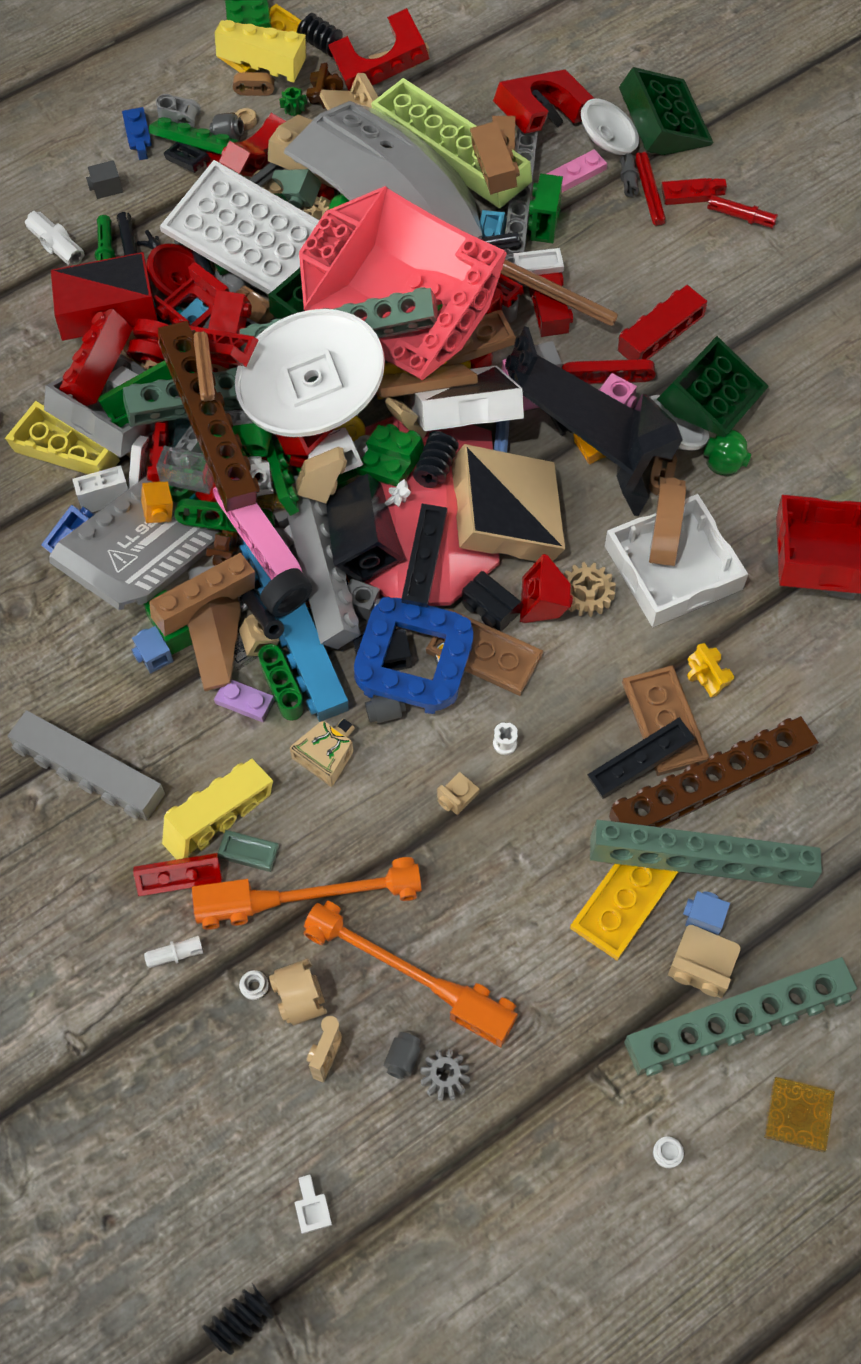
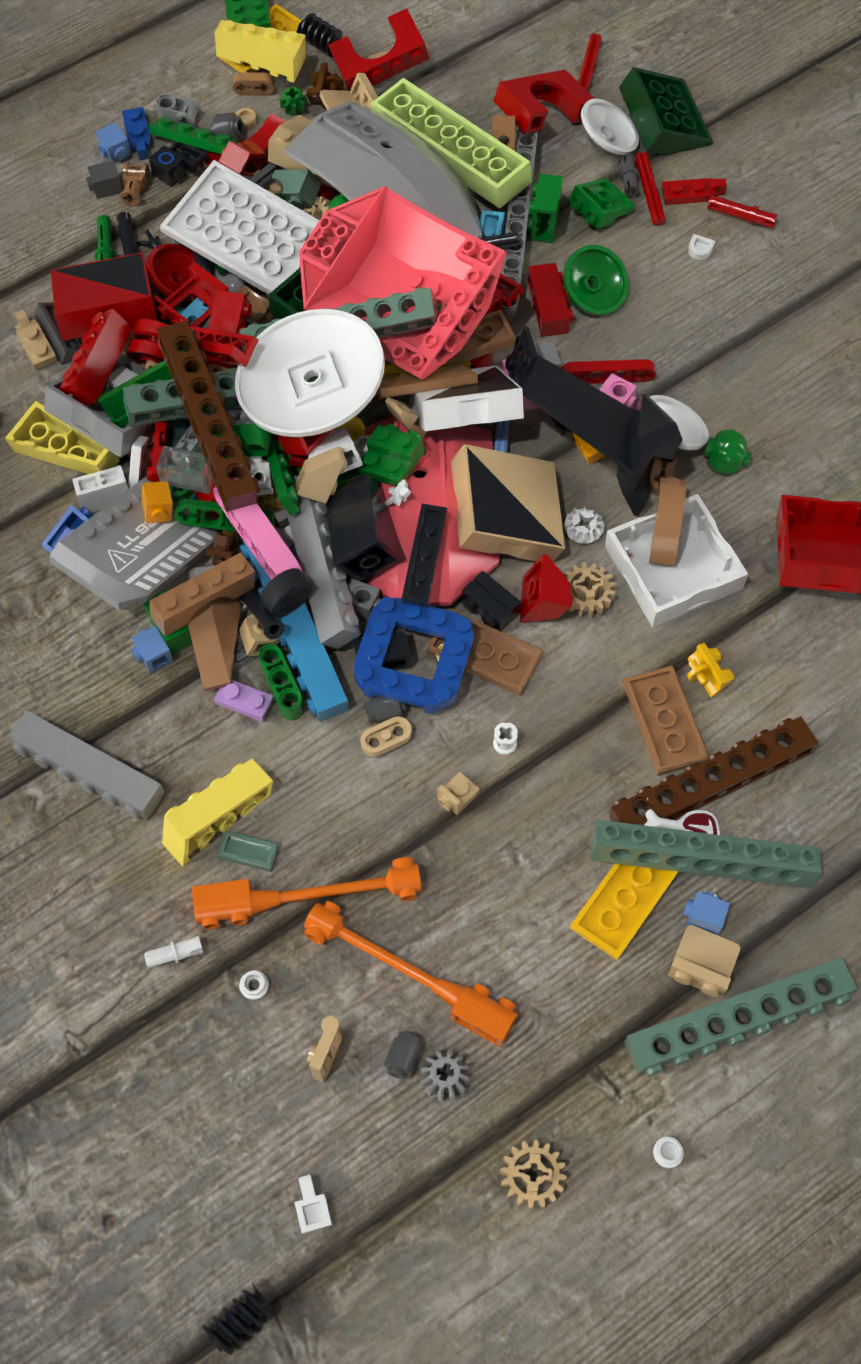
(34, 341): none -> tan hinge
(46, 319): none -> dark grey slope
(54, 238): white piece -> none
(113, 143): none -> medium blue brick
(134, 180): none -> medium nougat connector
(167, 166): none -> black brick
(177, 874): red plate -> none
(204, 366): medium nougat axle -> none
(299, 992): tan brick -> none
(325, 750): tan torso -> none
(384, 735): none -> tan plate
(435, 459): black piece -> none
(494, 157): medium nougat brick -> none
(540, 261): white tile -> none
(548, 1176): none -> tan gear
(553, 115): black tile -> none
(559, 293): medium nougat axle -> none
(580, 169): bright pink plate -> none
(580, 533): none -> white gear
(589, 60): none -> red axle
(600, 202): none -> green plate
(605, 275): none -> green dish
(641, 758): black plate -> none
(662, 324): red brick -> none
(693, 821): none -> white piece
(700, 247): none -> white tile
(714, 390): dark green slope -> none
(799, 1114): clear yellow plate -> none

